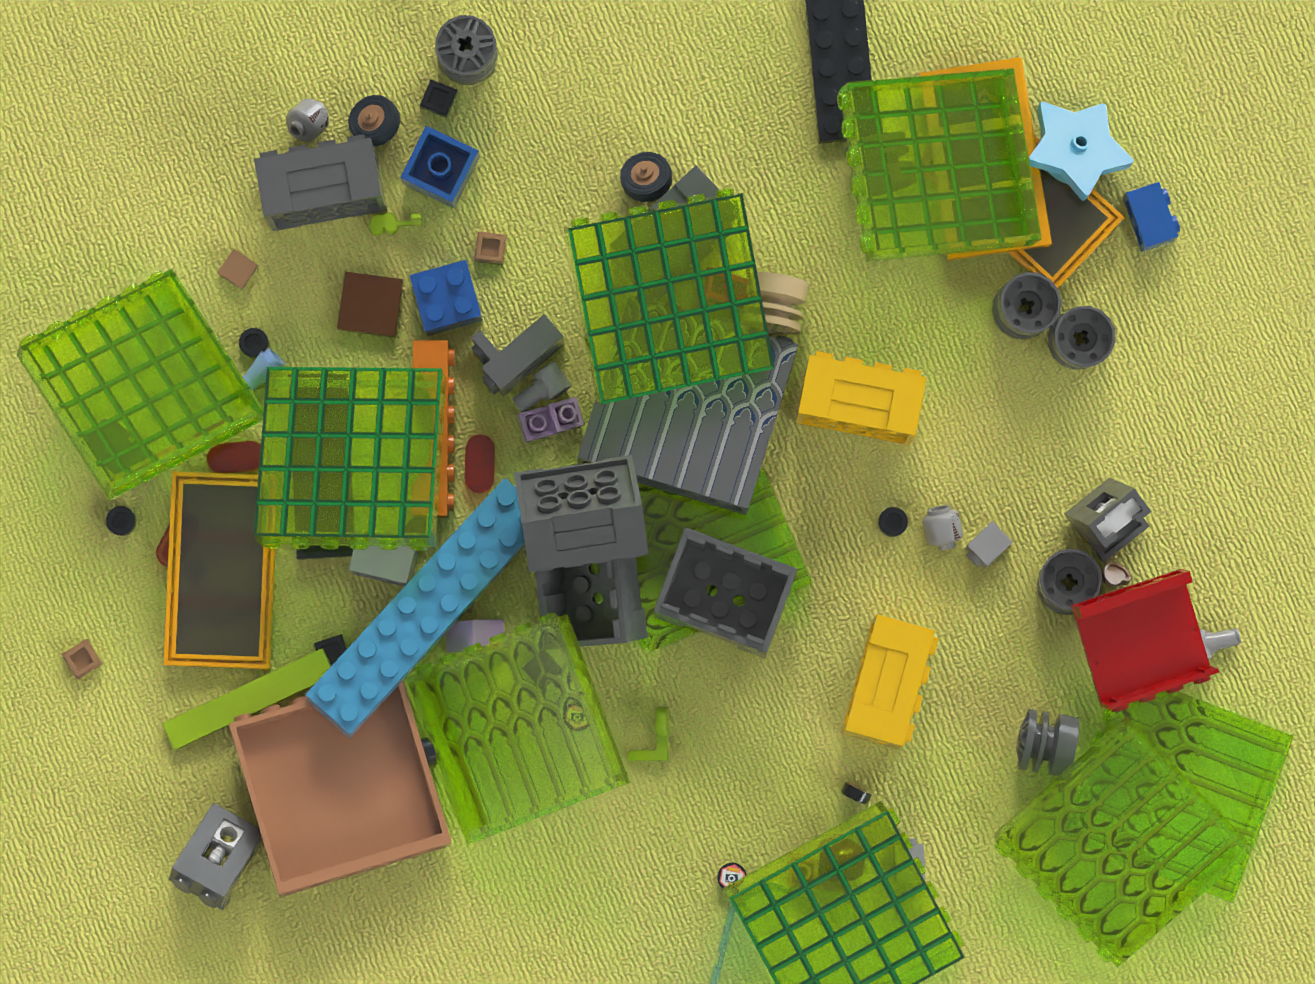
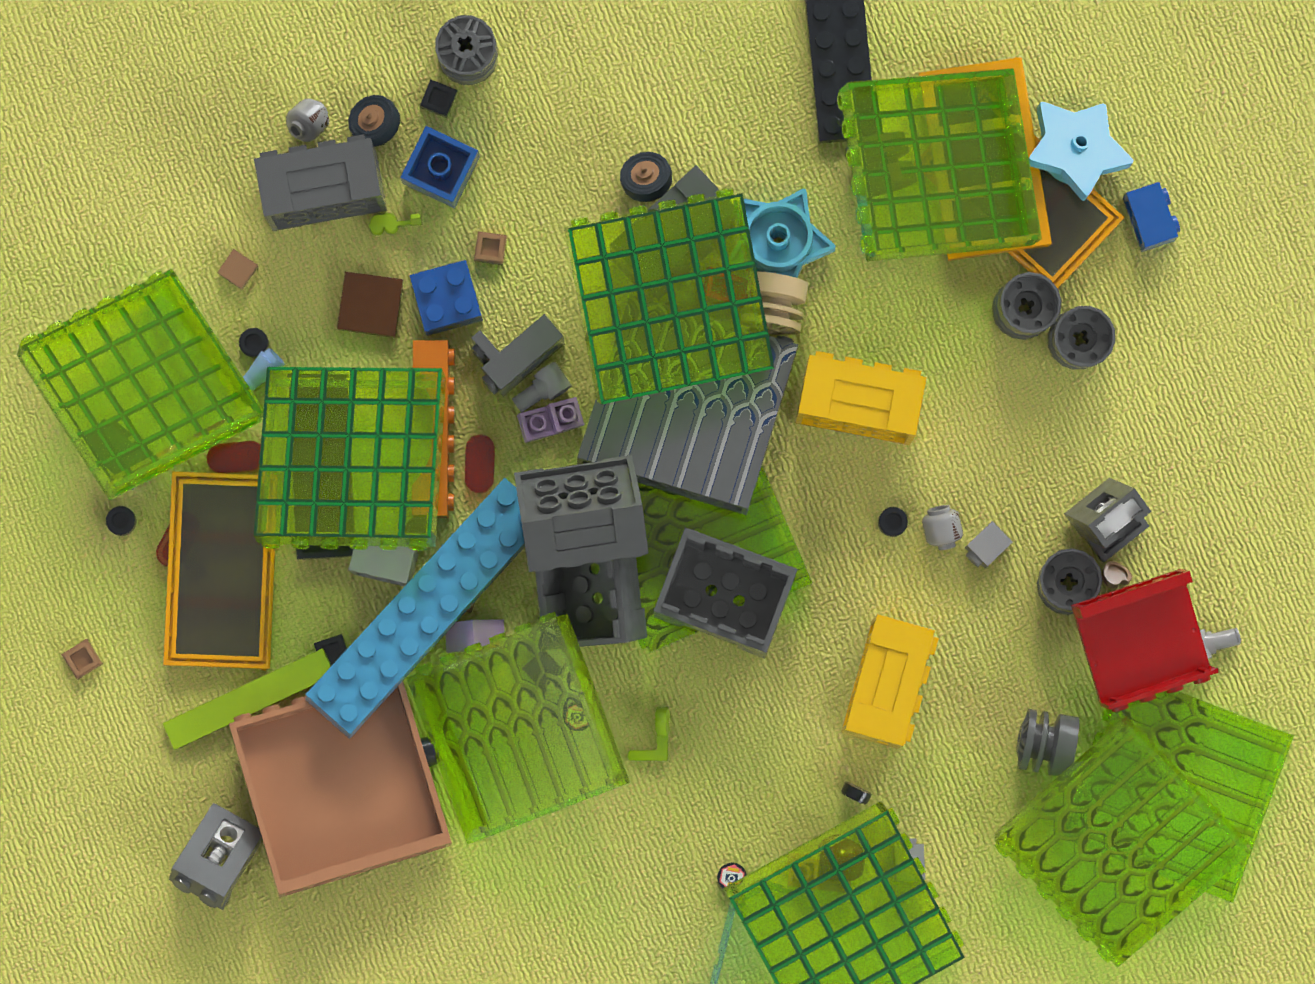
(791, 222): none -> medium azure plate

